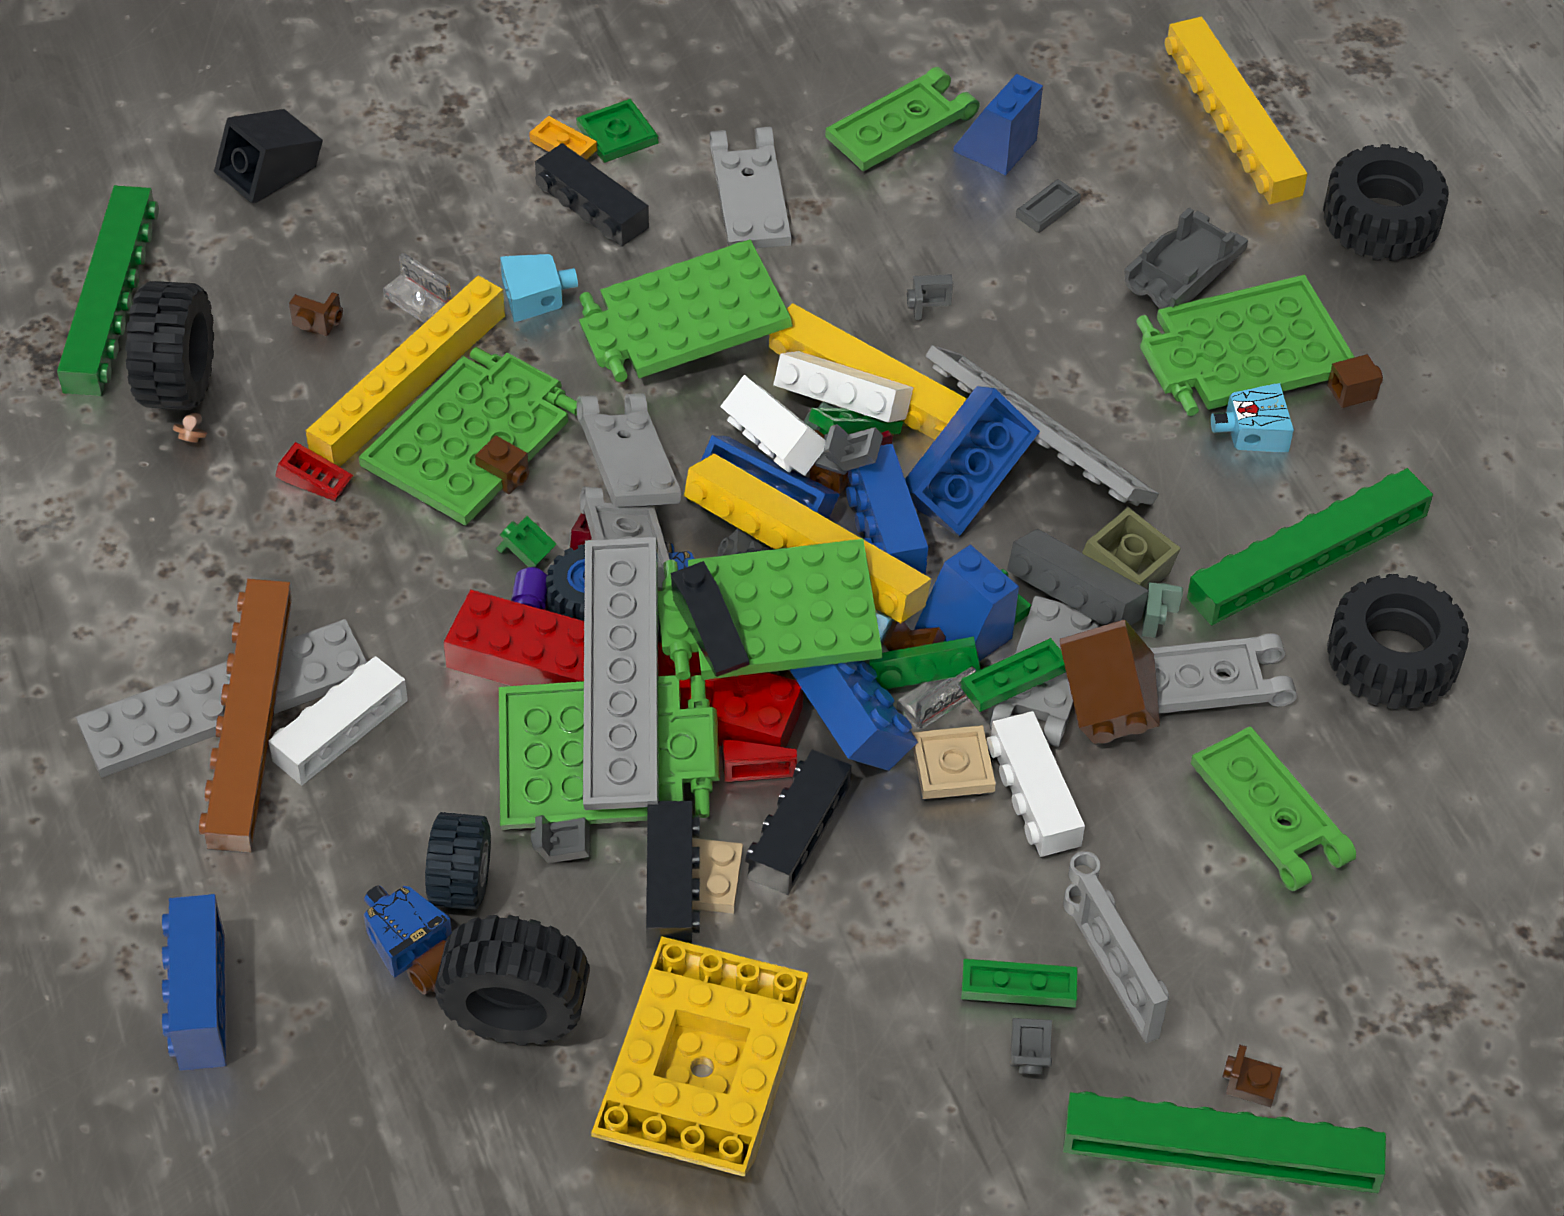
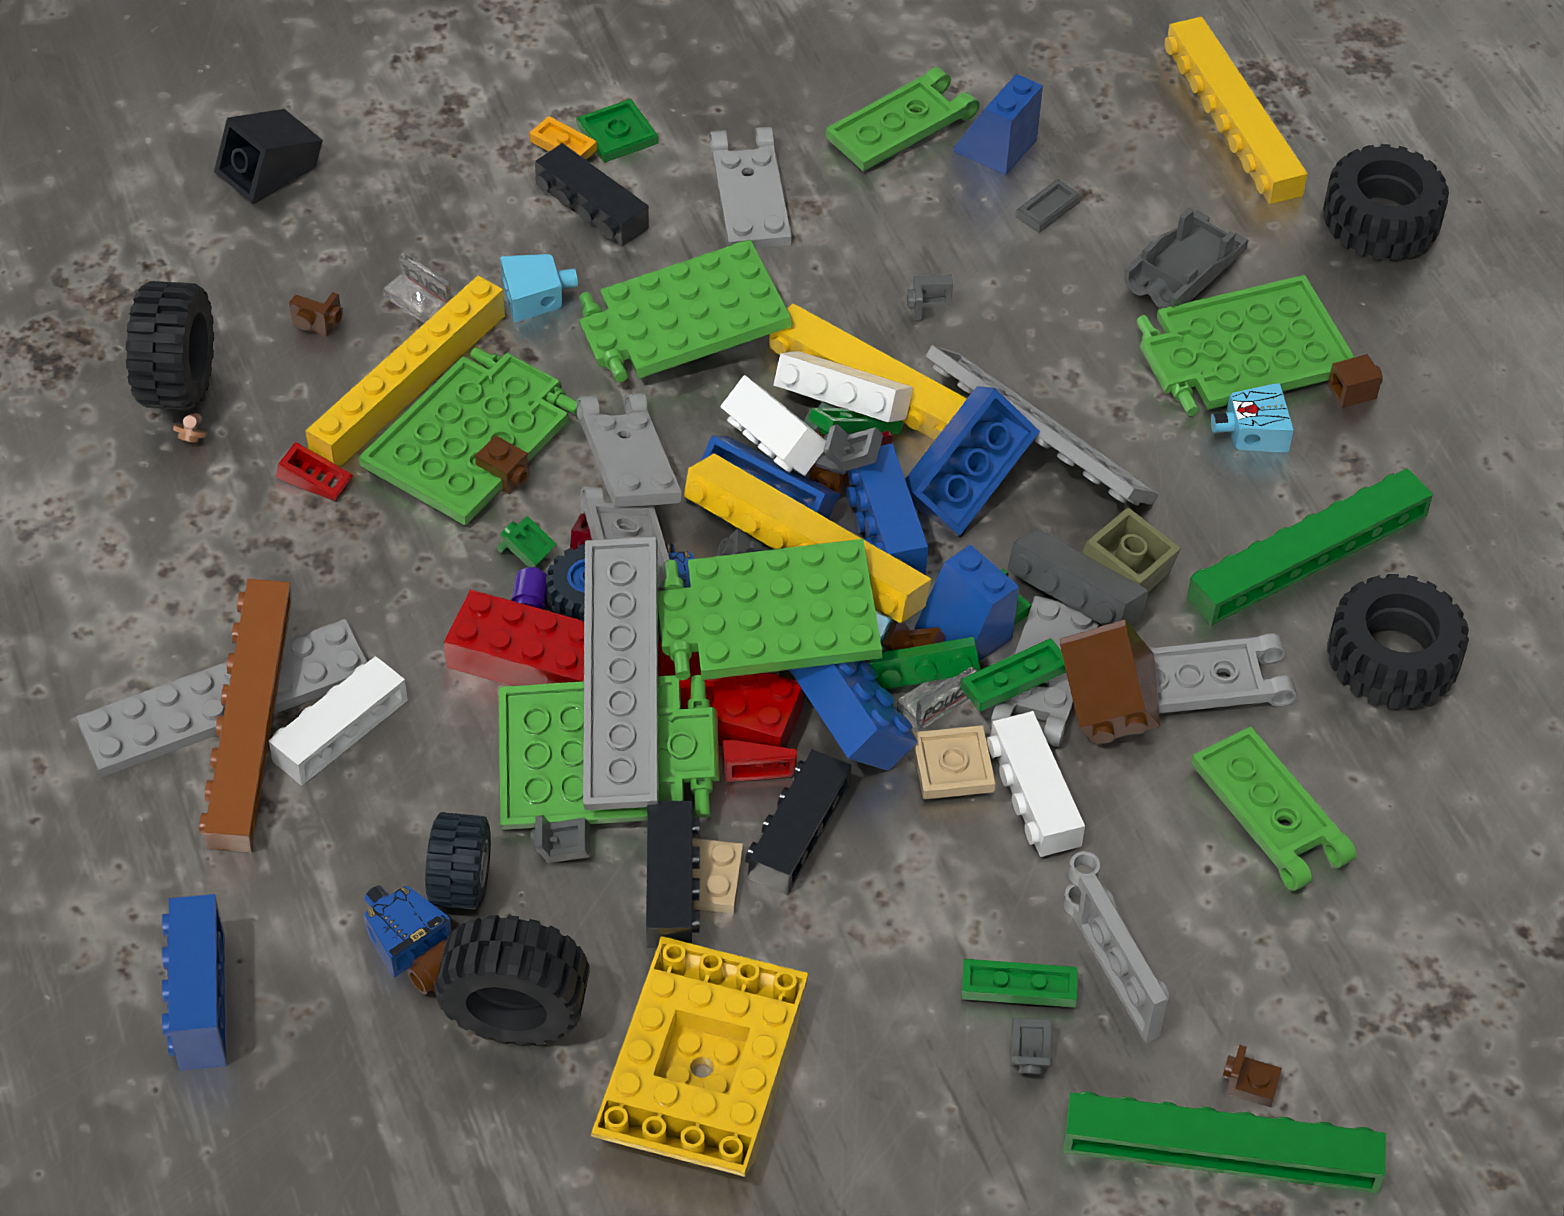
(107, 291): green brick -> none
(708, 618): black slope -> none
(1160, 600): sand green bracket -> none

